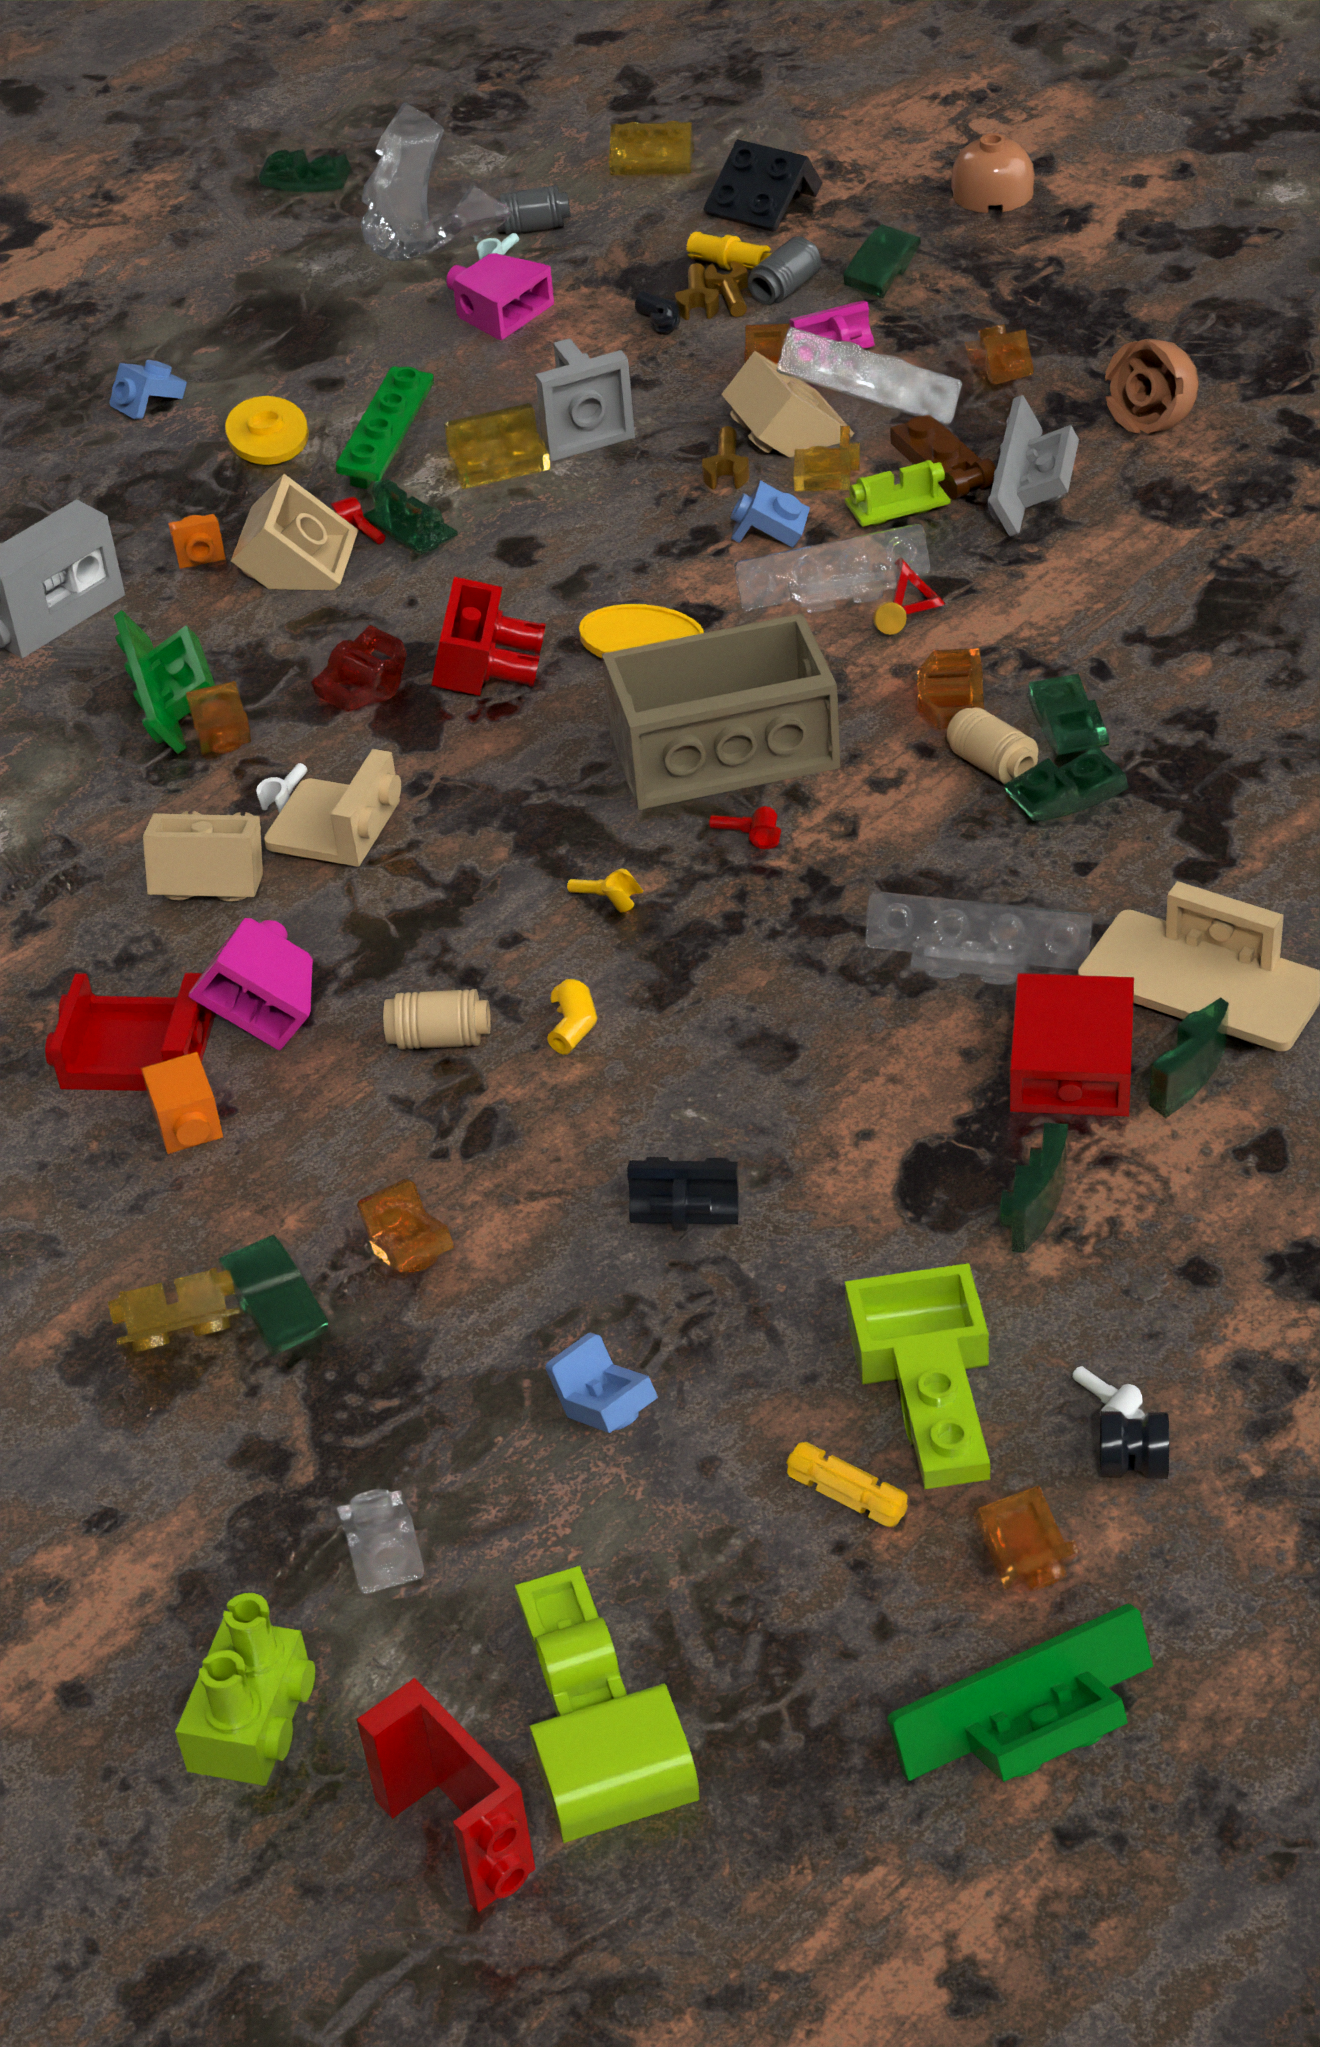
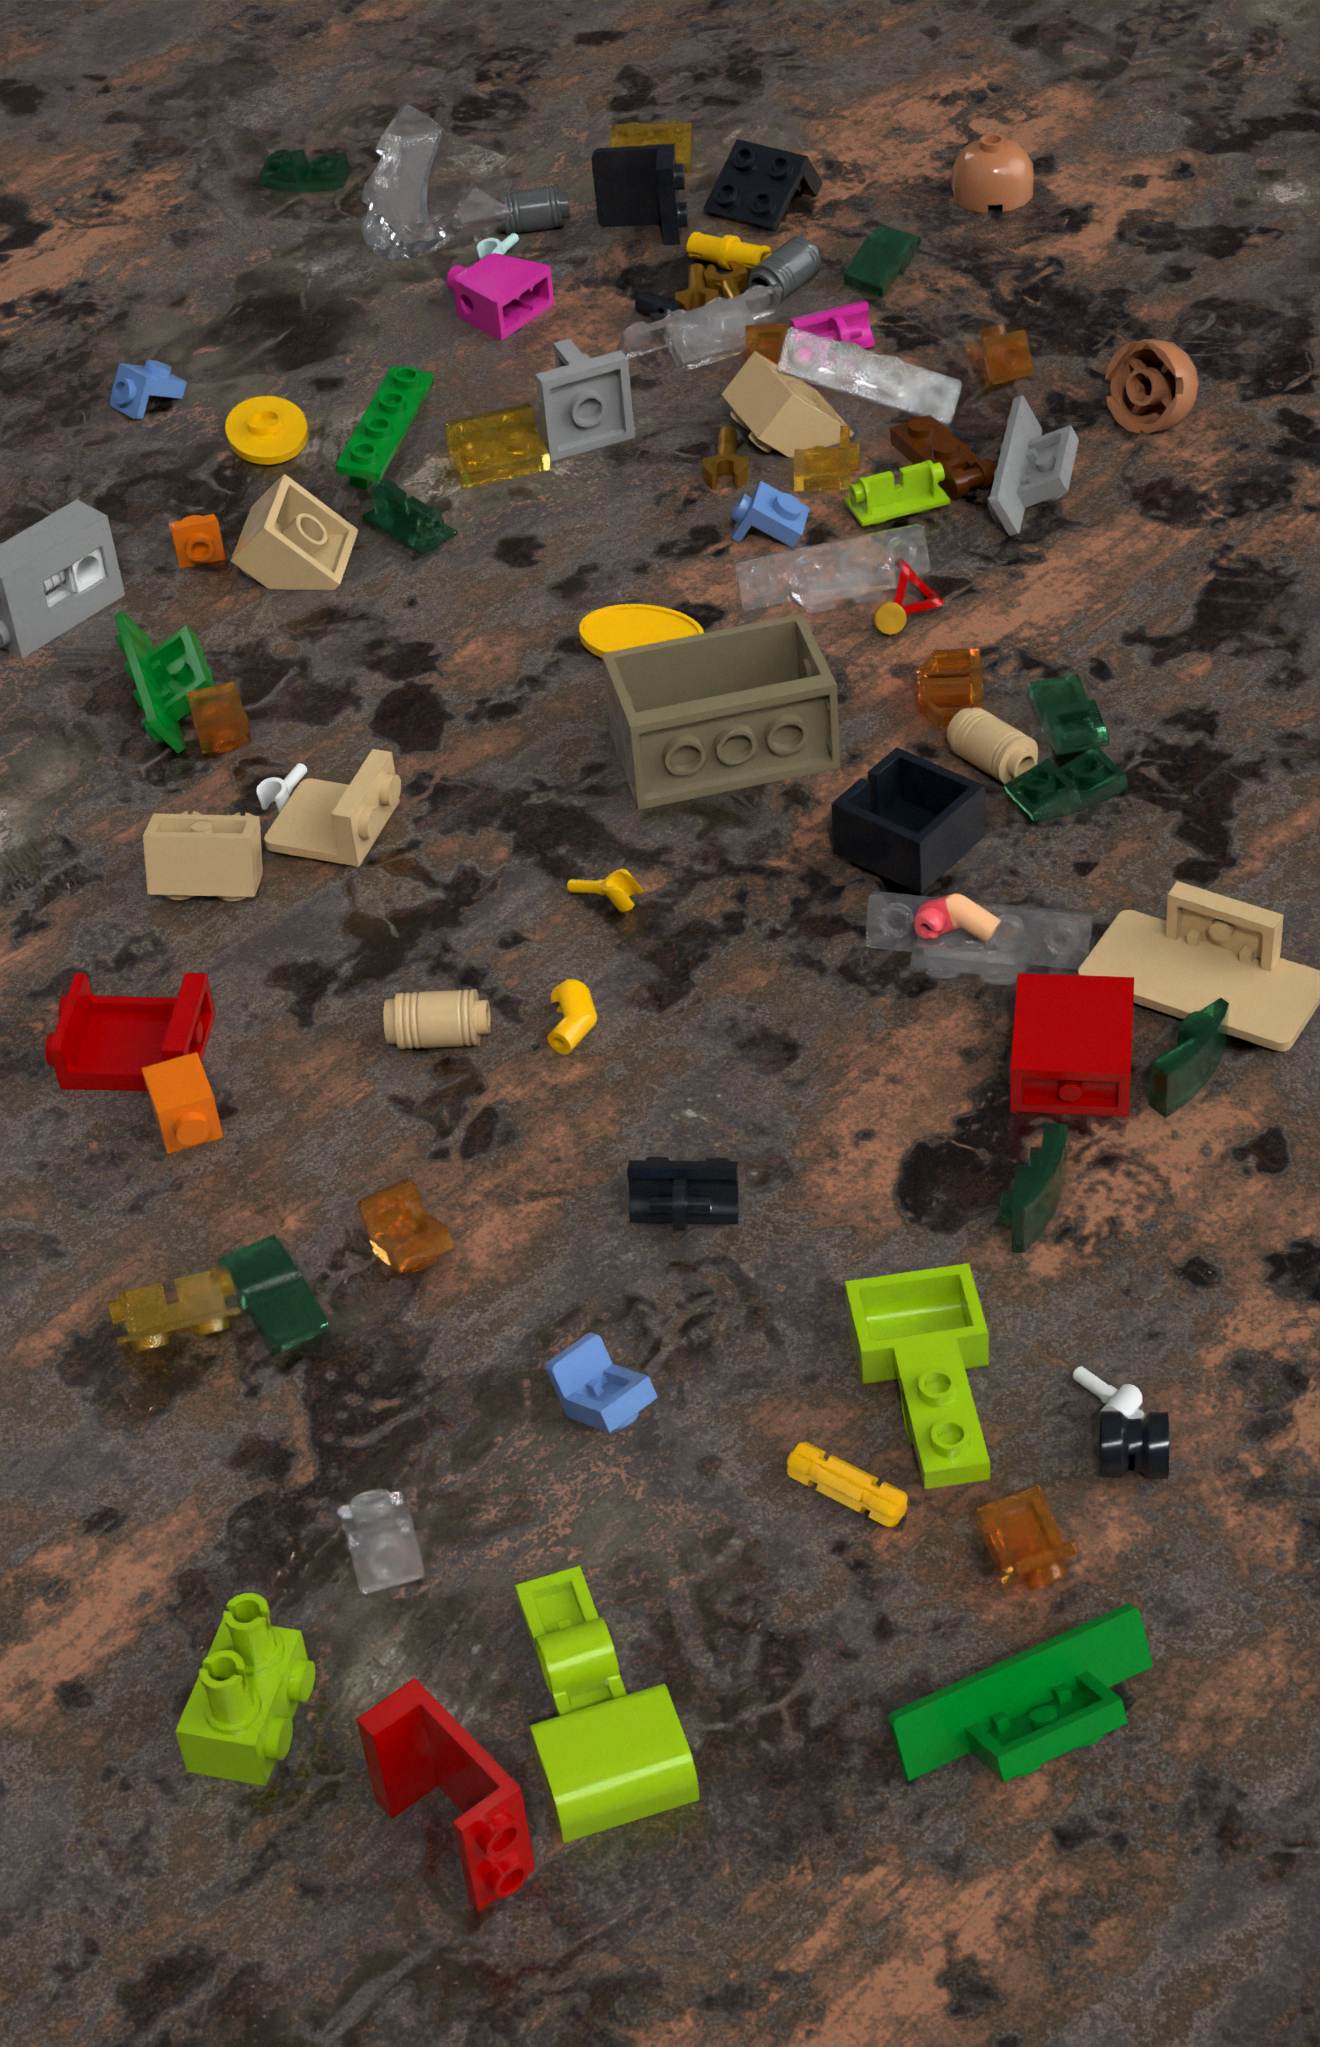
(259, 982): dark pink torso -> none
(352, 512): red hand -> none
(353, 664): clear red piece -> none
(470, 638): red brick -> none
(640, 188): none -> black bracket
(705, 332): none -> clear bracket
(761, 826): red hand -> none
(908, 820): none -> black piece
(953, 913): none -> arm

